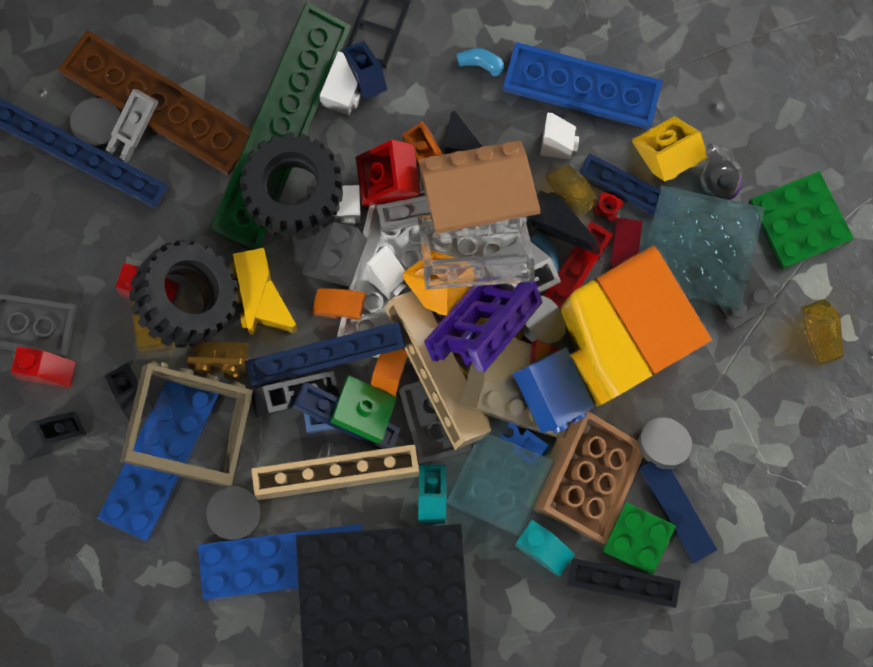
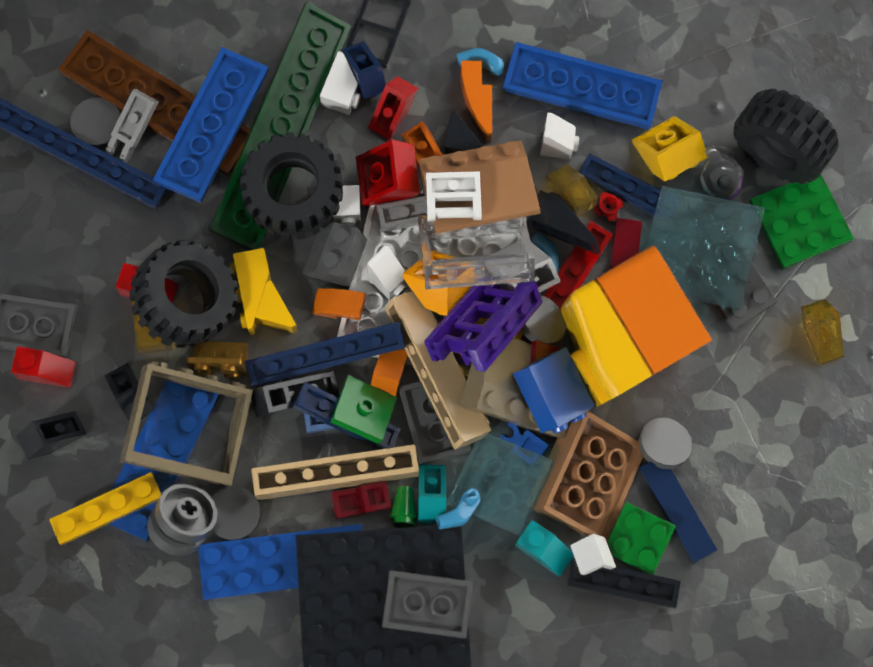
(105, 509): none -> yellow plate
(182, 519): none -> dark grey wheel
(211, 125): none -> blue plate
(360, 500): none -> dark red slope
(393, 107): none -> red slope
(404, 508): none -> green cone
(427, 604): none -> dark grey plate
(453, 187): none -> white plate
(462, 513): none -> dark azure arm
(477, 97): none -> orange slope
(592, 554): none -> white panel
(786, 136): none -> black tyre

